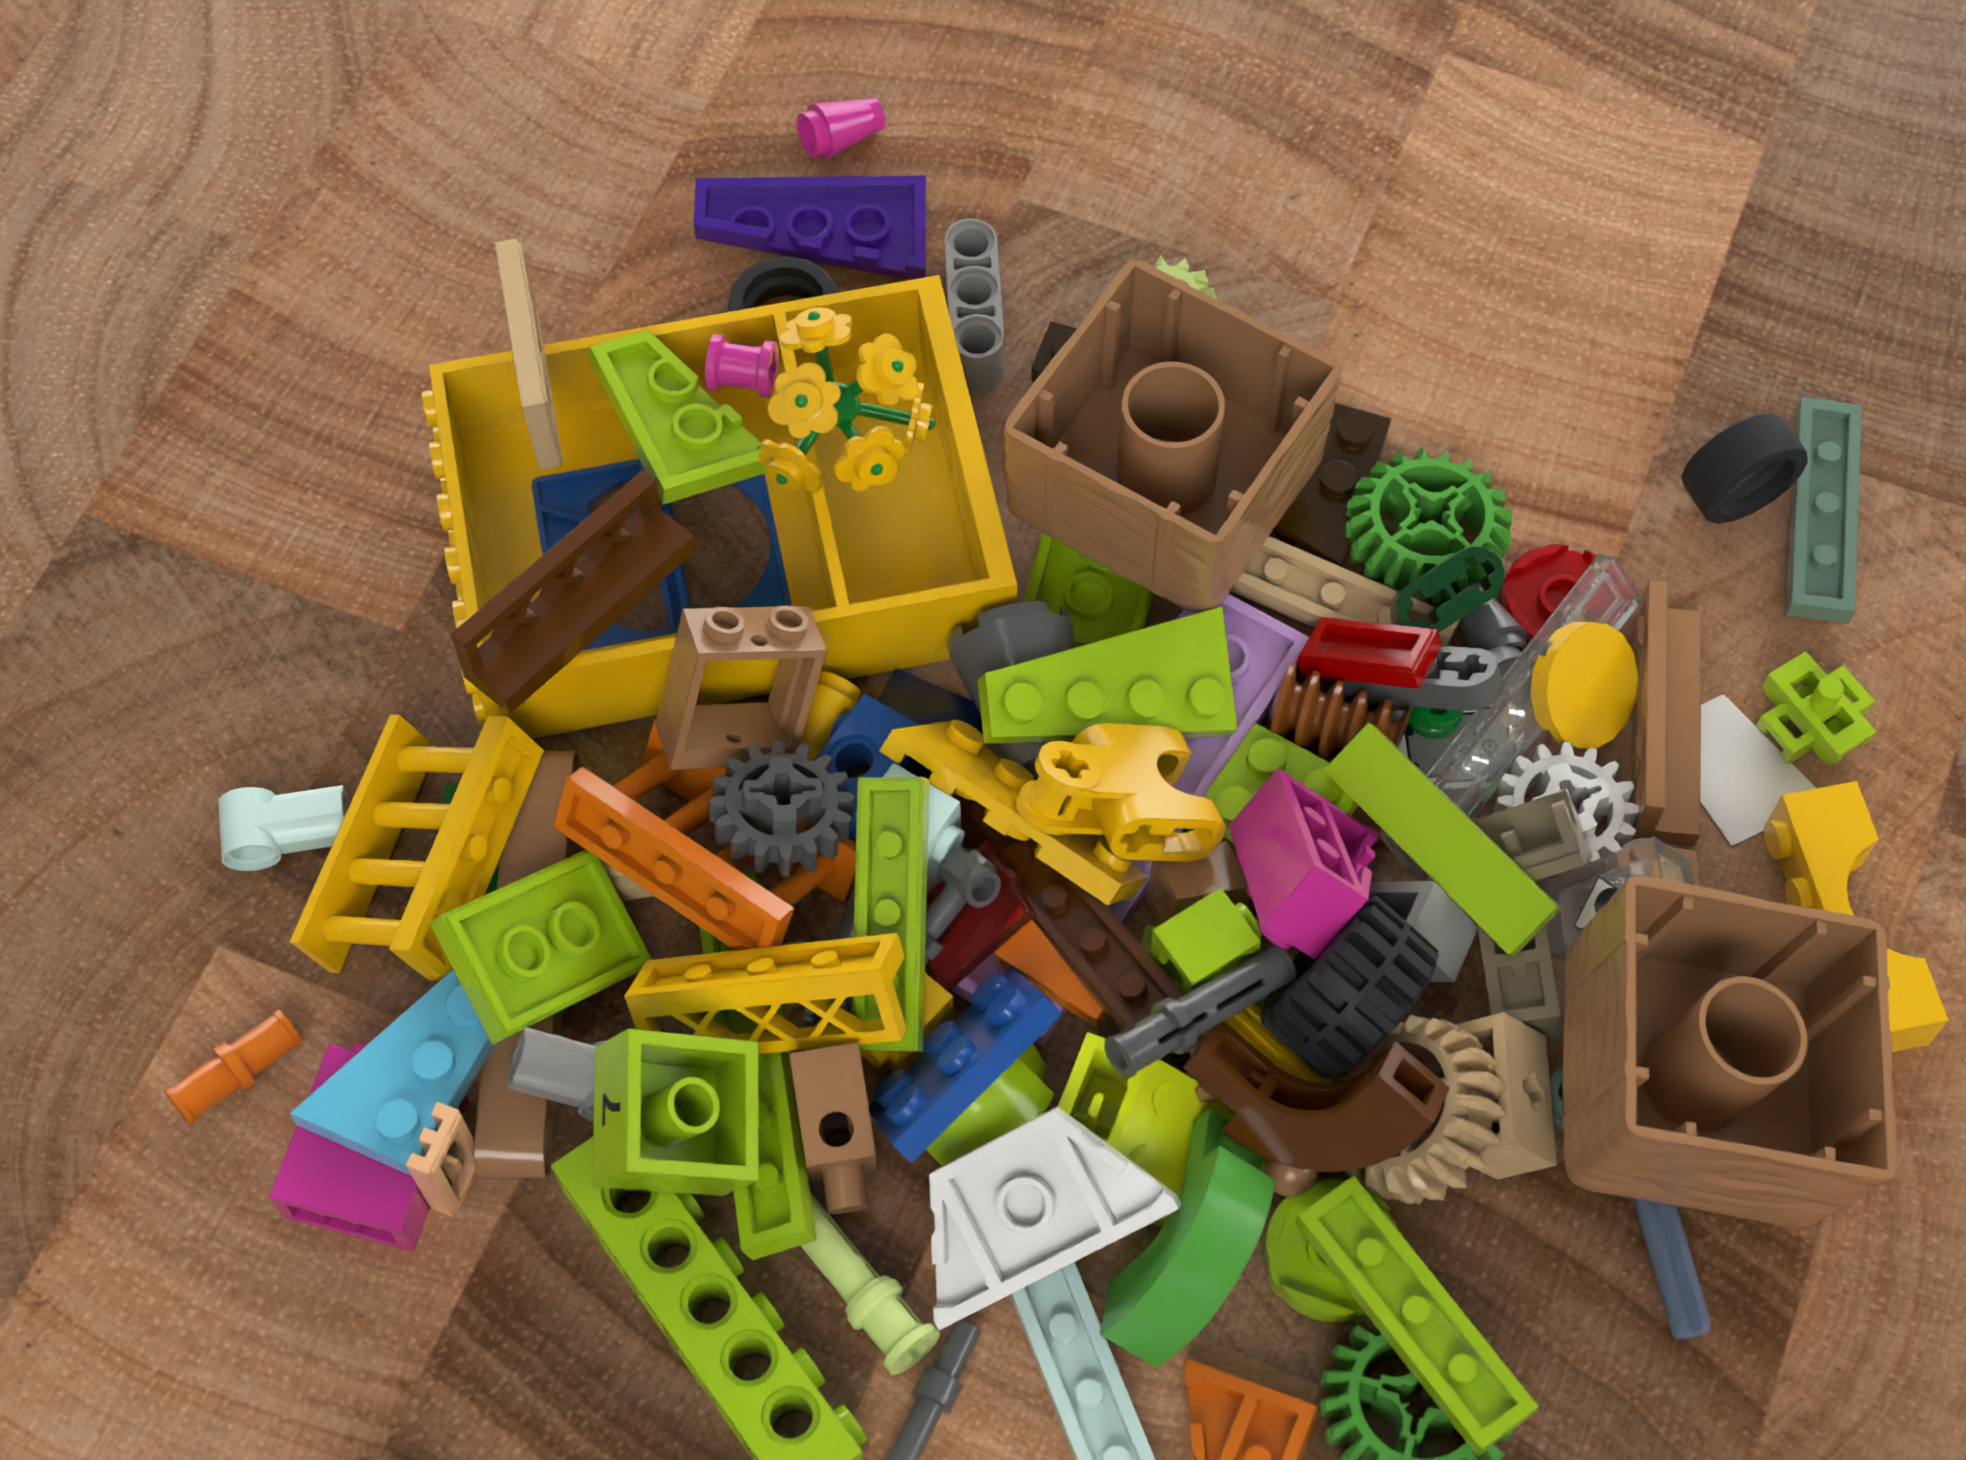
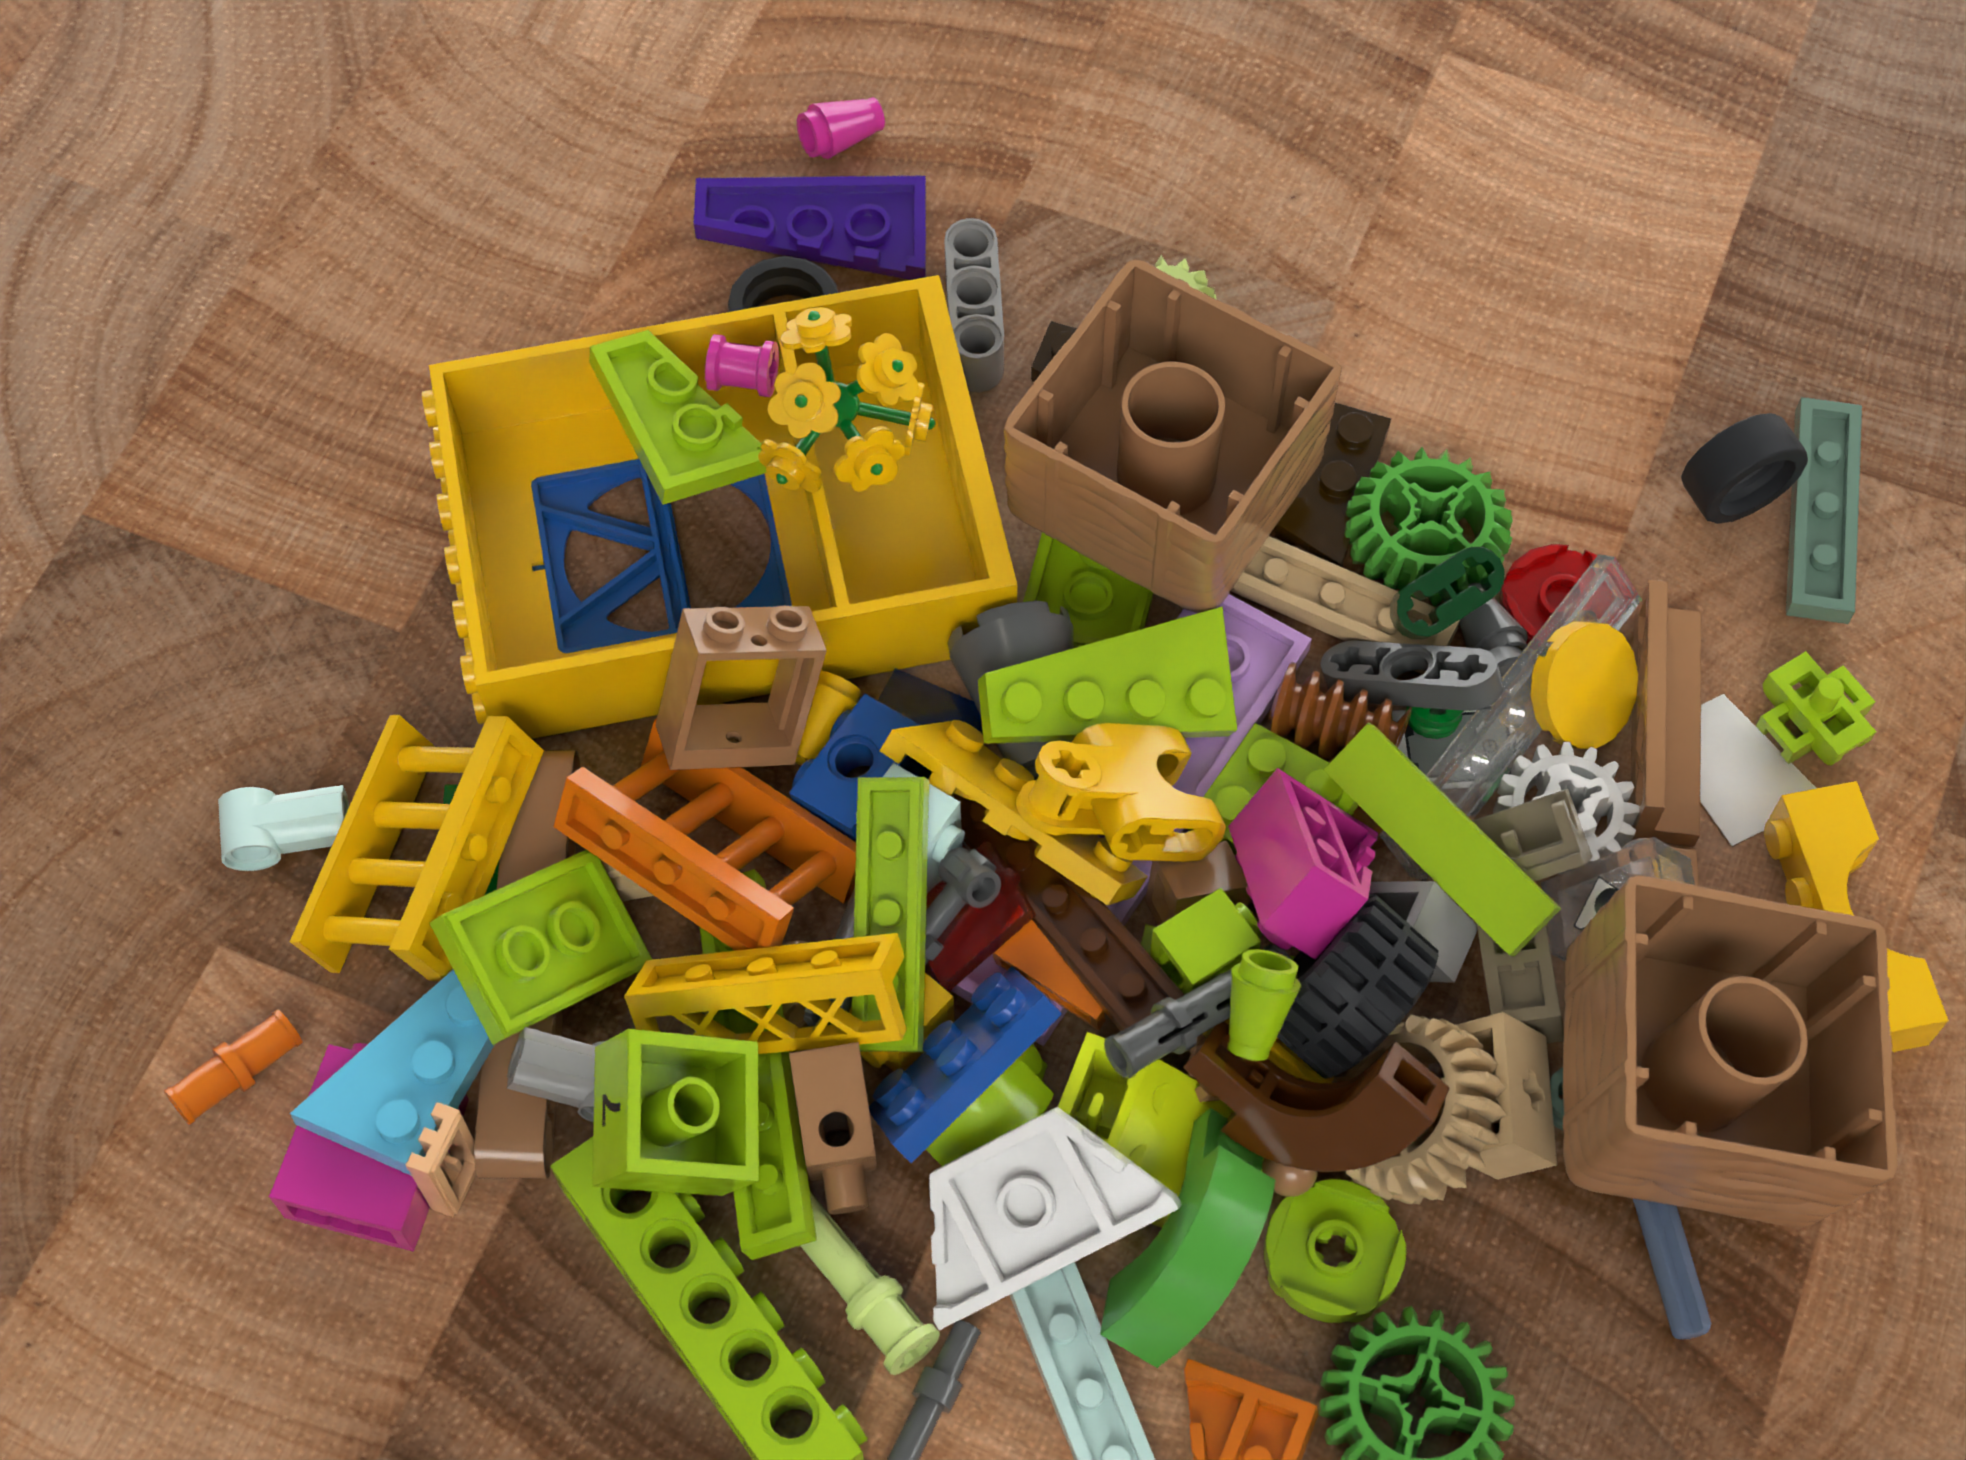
(529, 354): tan tile -> none
(576, 596): reddish brown fence -> none
(781, 808): dark grey gear -> none
(1260, 1001): none -> lime cone
(1370, 652): red tile -> none
(1416, 1315): lime plate -> none

